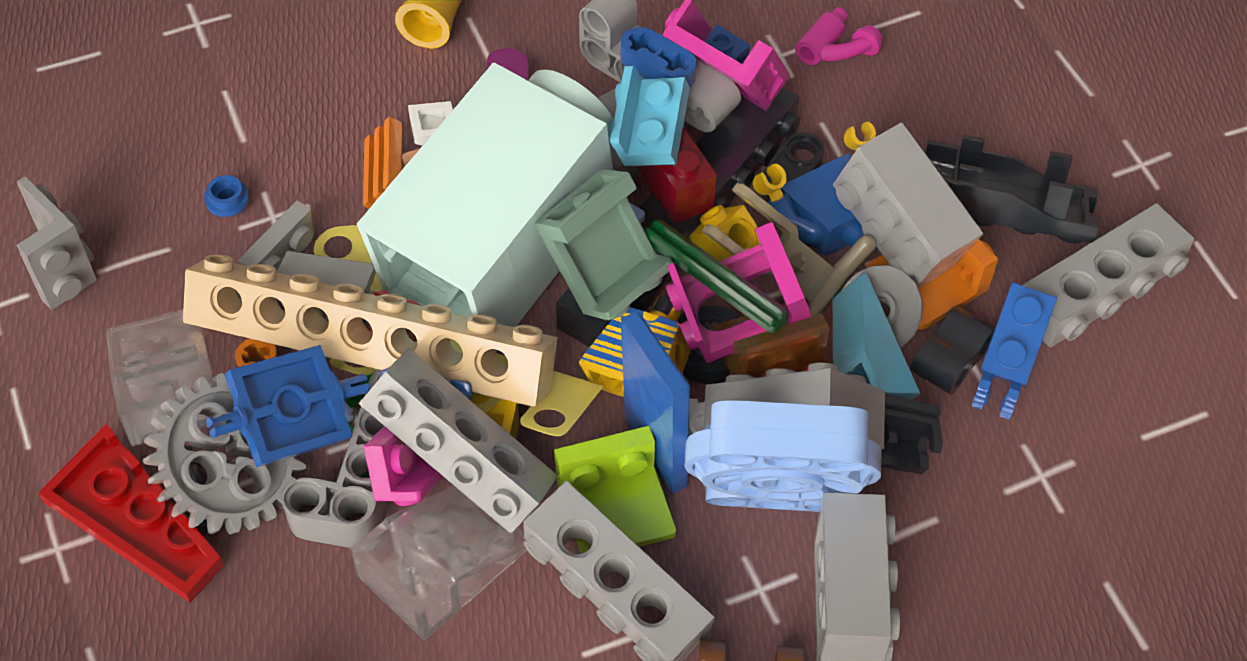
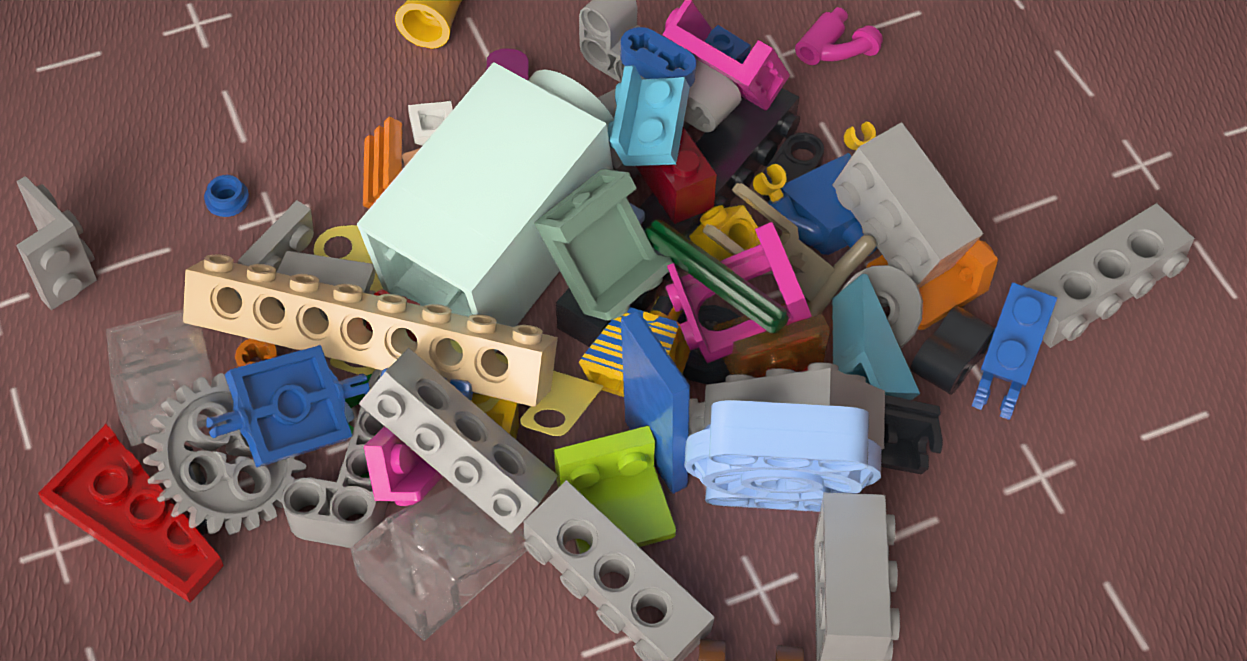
(1015, 195): black piece -> none

